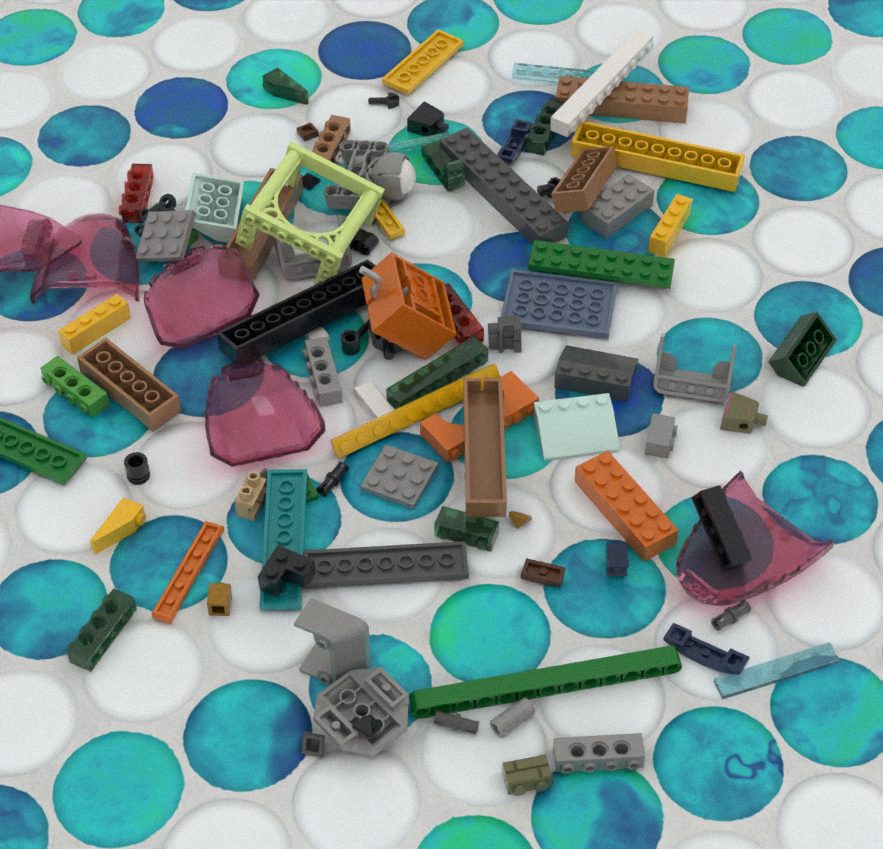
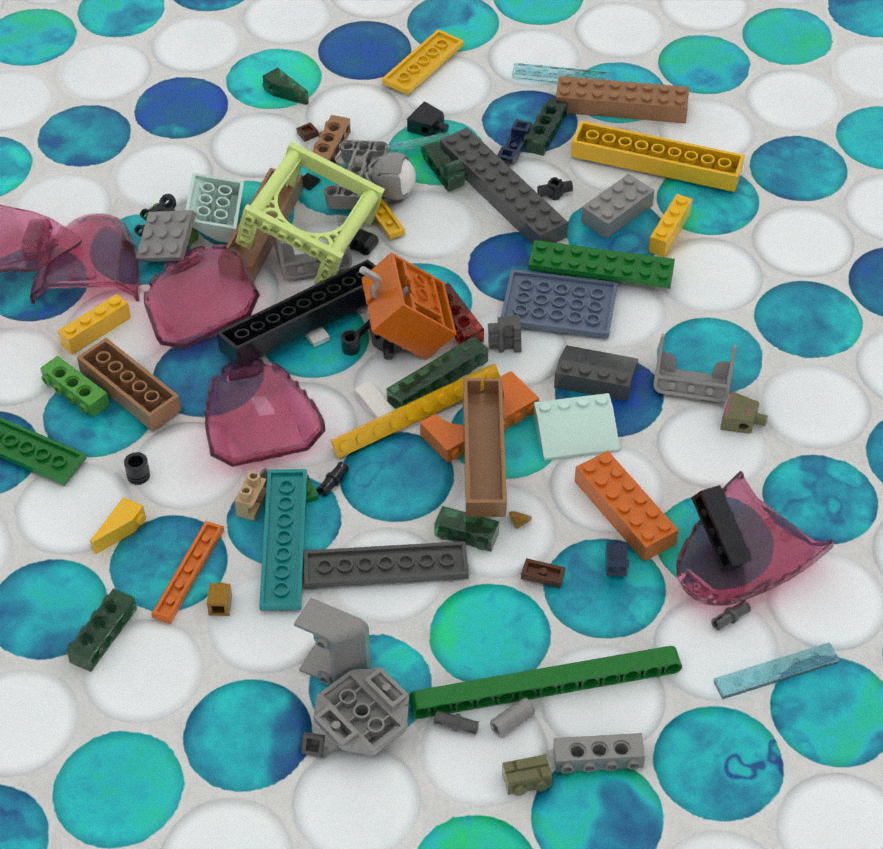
(136, 193): clear red brick -> none
(285, 567): black brick -> none
(323, 371): light grey brick -> none
(367, 725): black slope -> none
(391, 100): black bar -> none
(399, 477): light grey plate -> none
(584, 179): medium nougat brick -> none
(601, 83): white brick -> none
(660, 436): light grey brick -> none
(705, 653): dark blue slope -> none
(803, 349): dark green slope -> none

